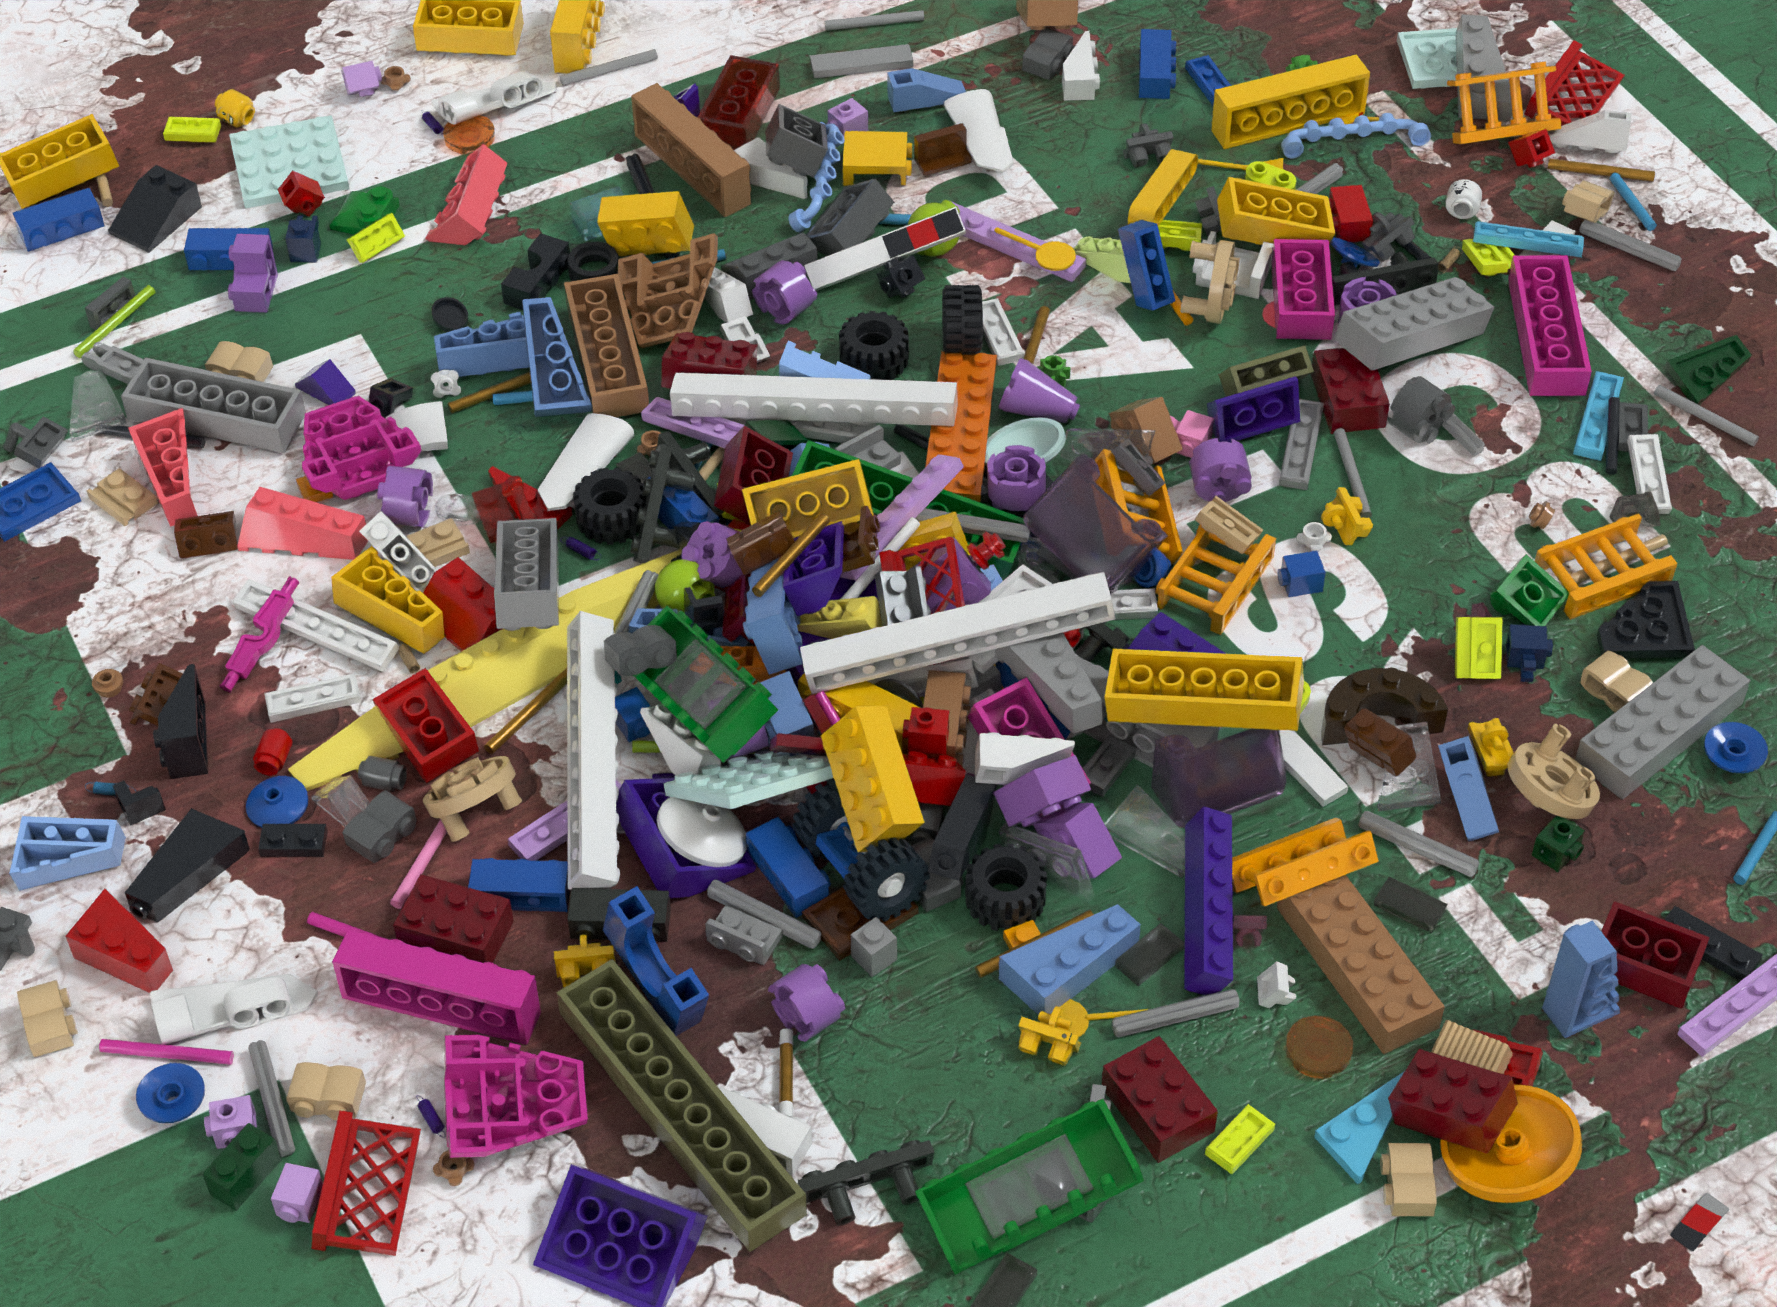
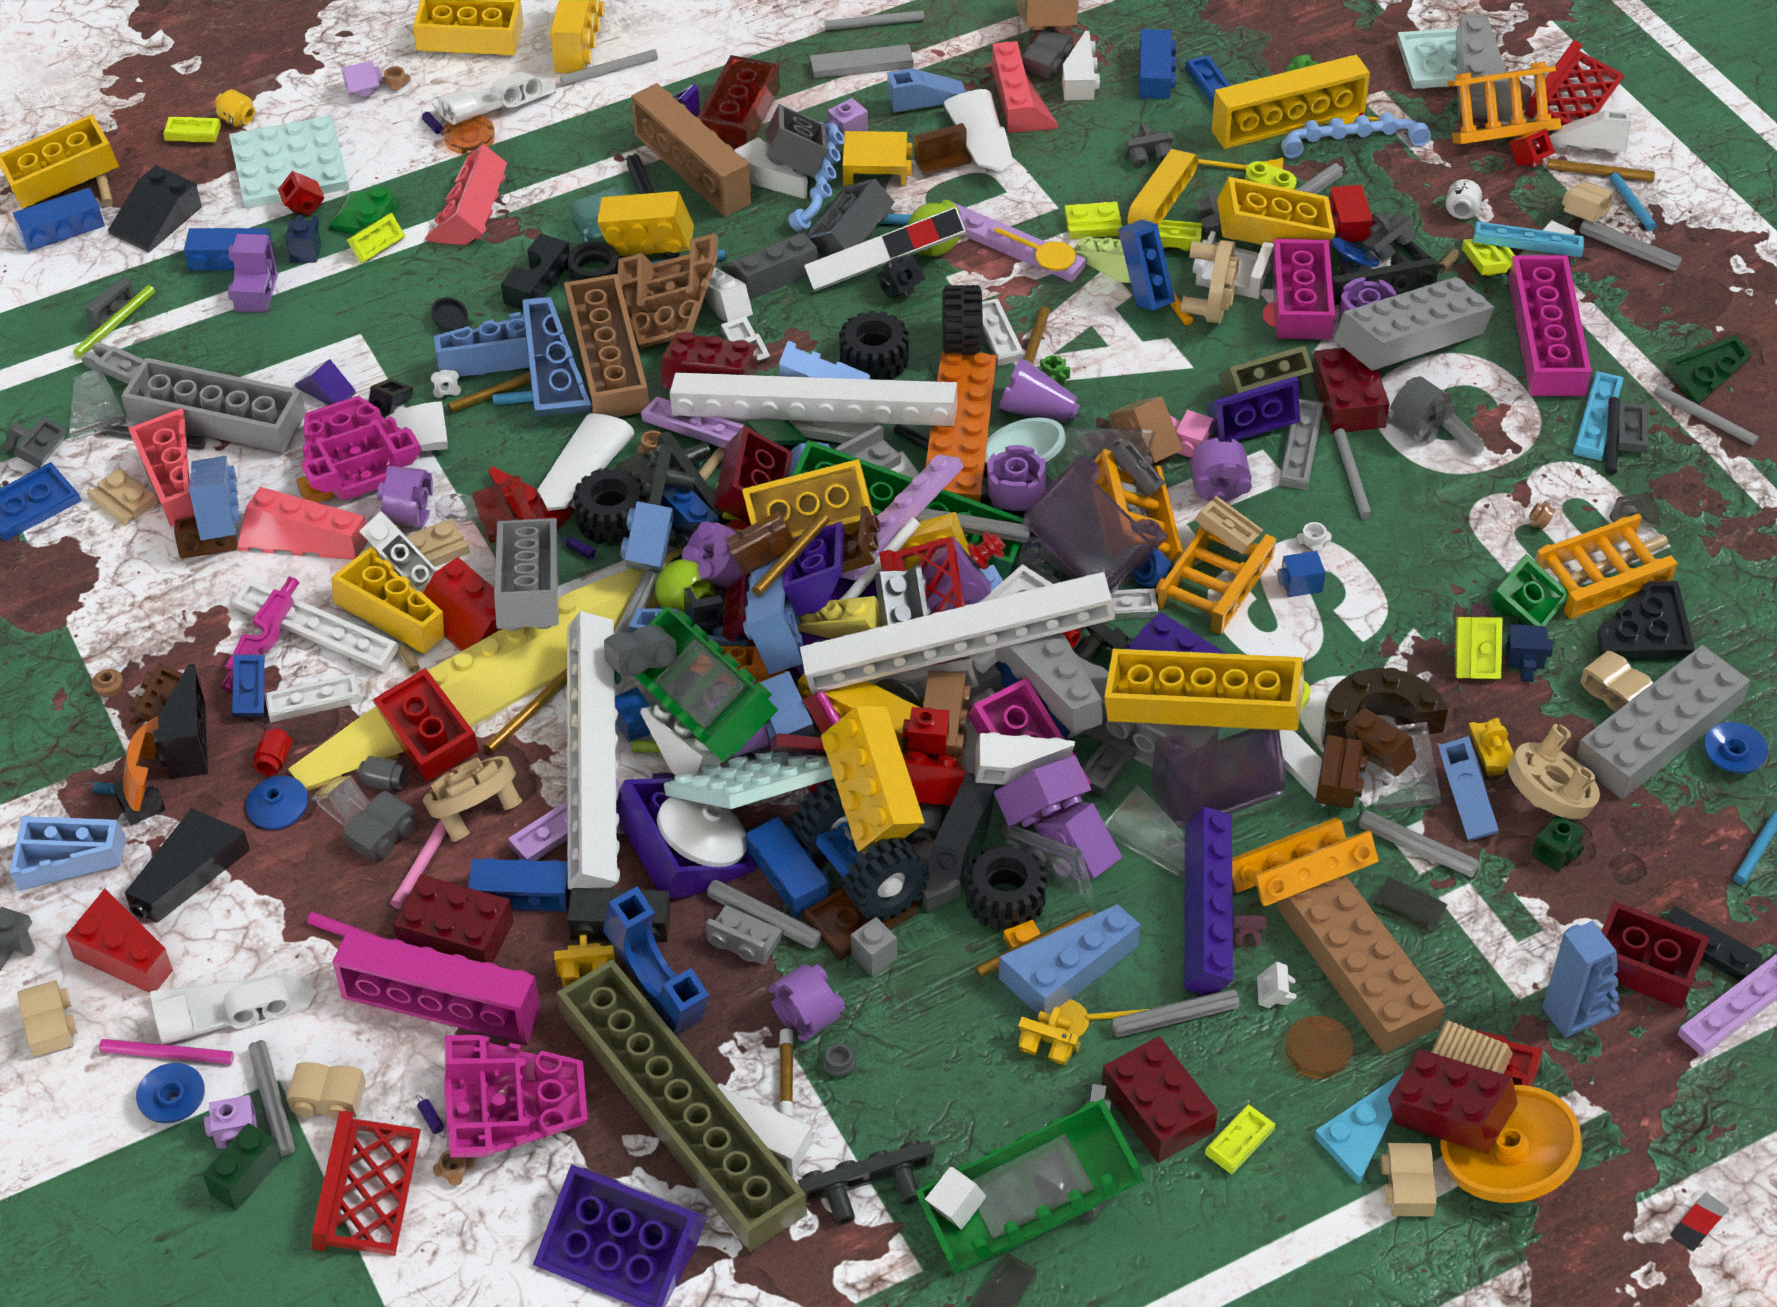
(134, 776): none -> orange slope
(214, 497): none -> medium blue wedge
(240, 361): tan brick -> none
(248, 685): none -> blue plate
(292, 840): black plate -> none
(297, 1193): lavender brick -> none
(648, 537): none -> medium blue brick
(784, 291): medium lavender brick -> none
(839, 1060): none -> dark grey plate
(956, 1197): none -> white panel
(1019, 100): none -> coral wedge
(1093, 220): none -> neon yellow plate
(1149, 954): clear smoke tile -> none
(1340, 771): none -> reddish brown brick
(1345, 517): yellow hips -> none
(1649, 469): white tile -> none

